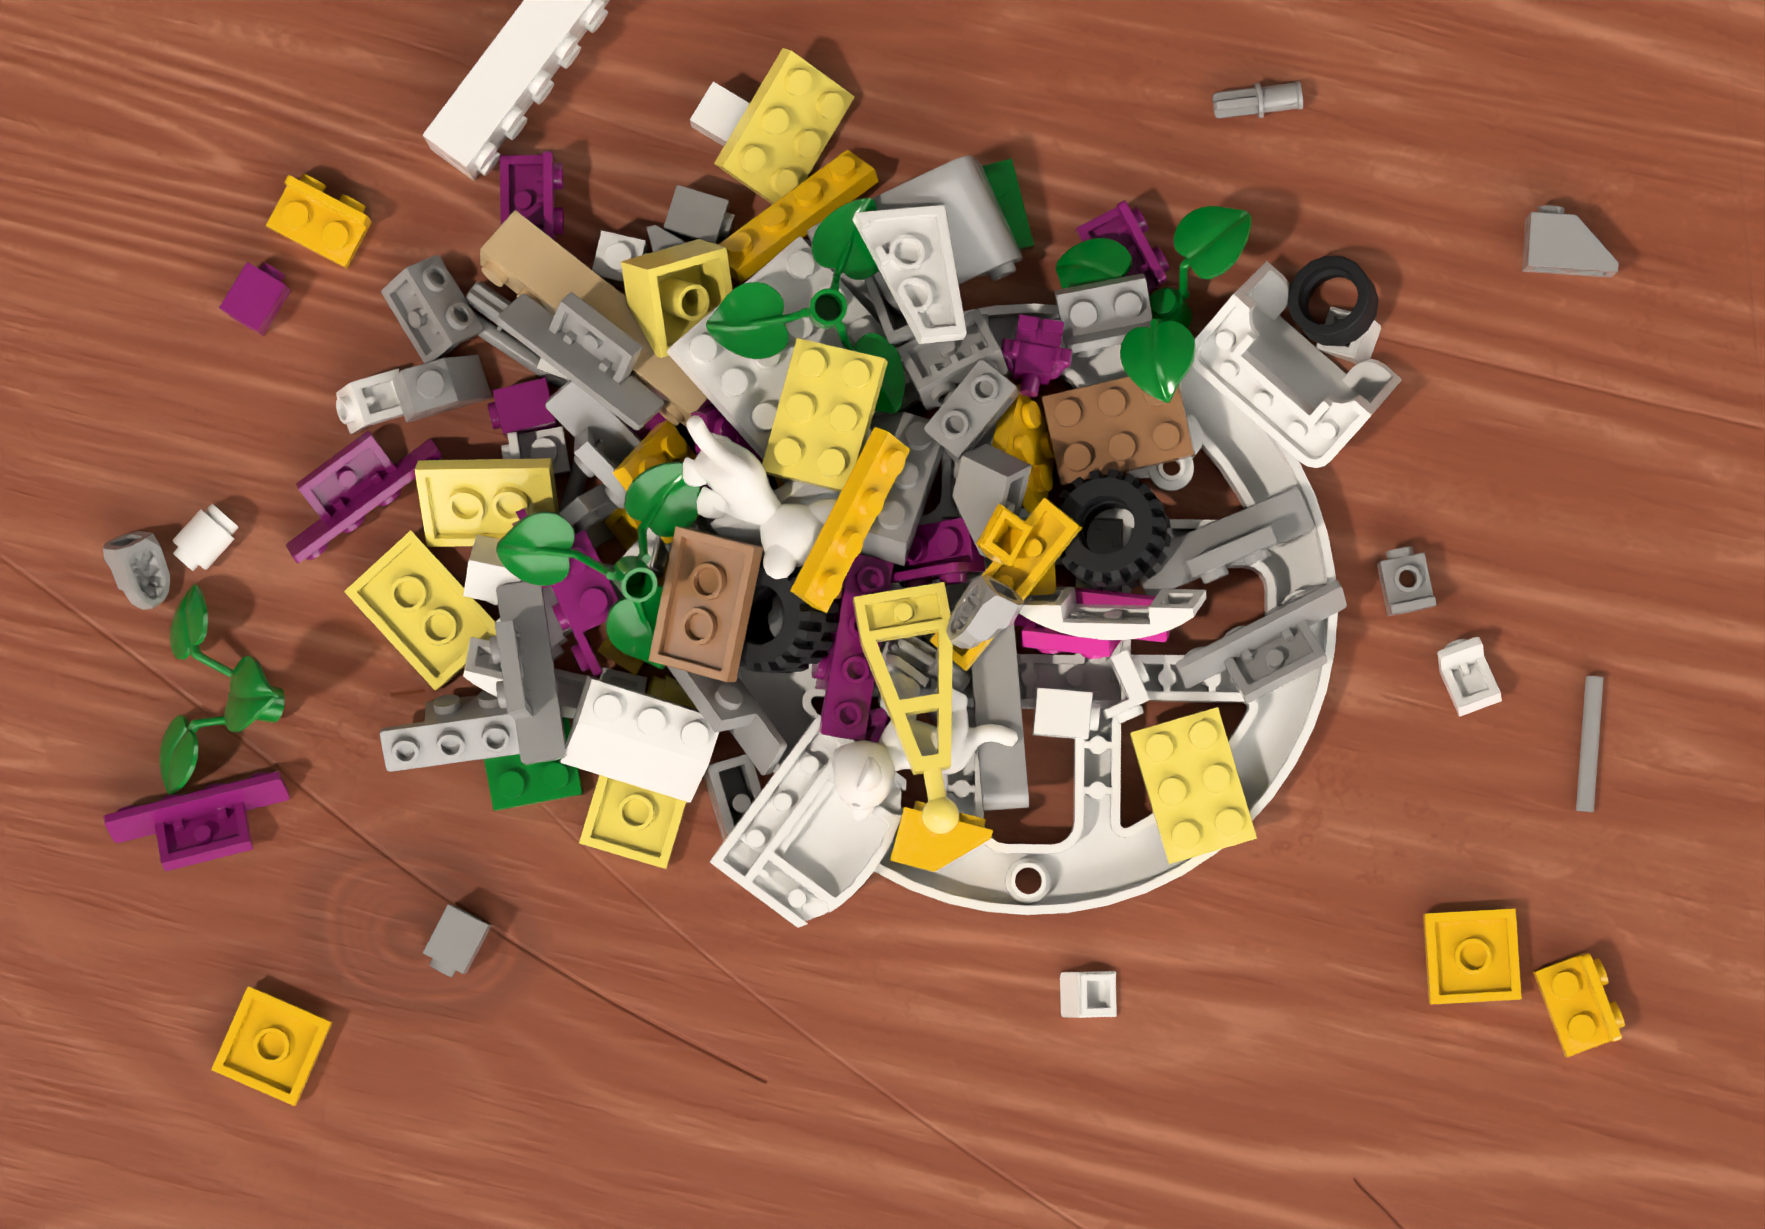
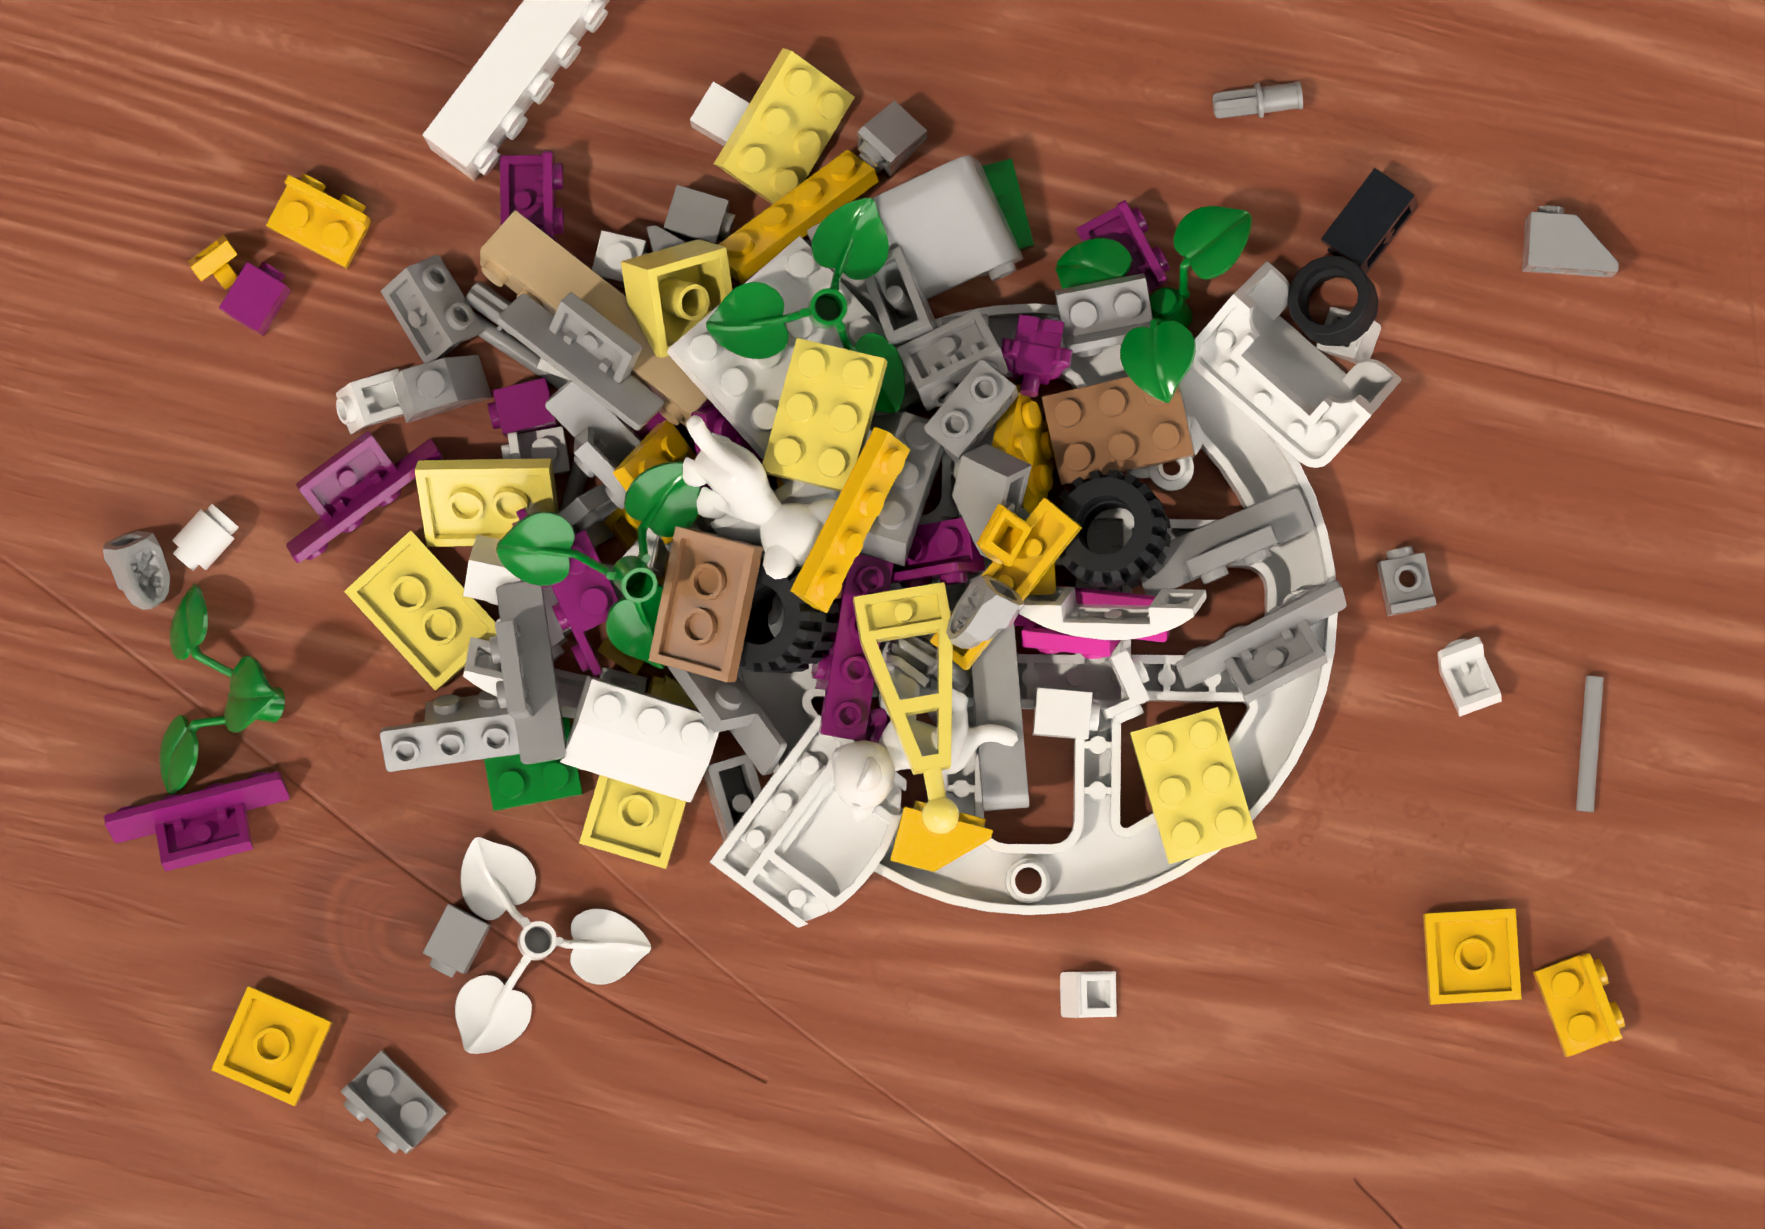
(215, 260): none -> yellow tile
(392, 1103): none -> light grey bracket
(602, 945): none -> white plant
(890, 139): none -> light grey slope
(918, 267): white wing -> none
(1370, 220): none -> black hinge

